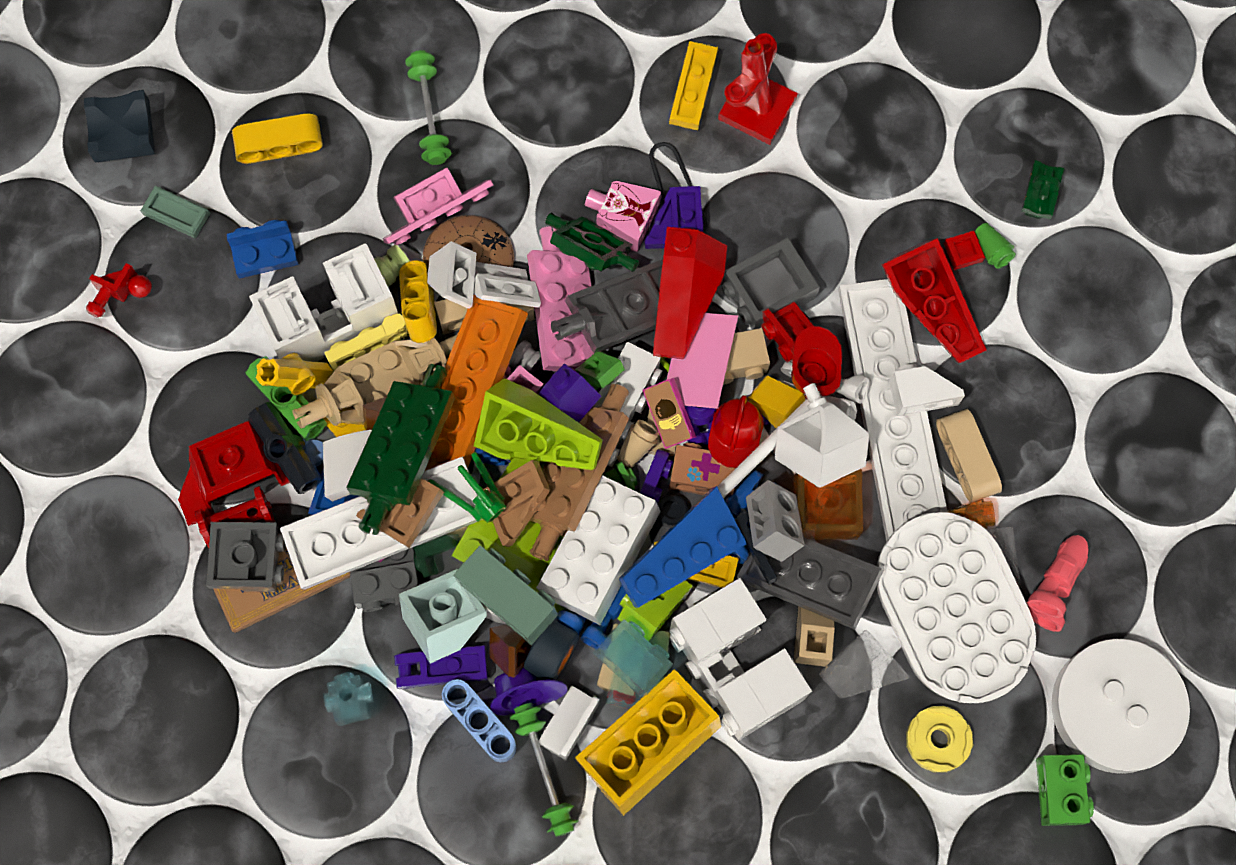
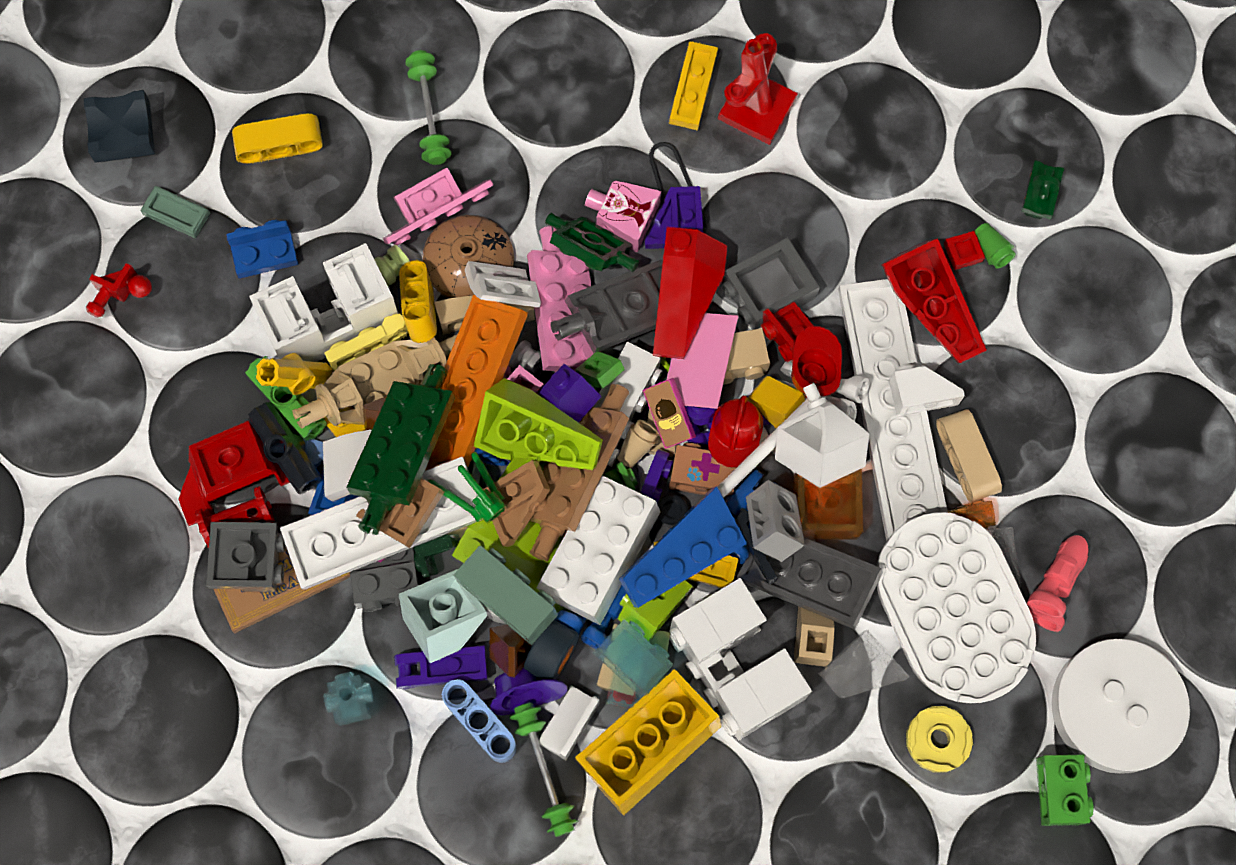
(453, 273): white slope -> none

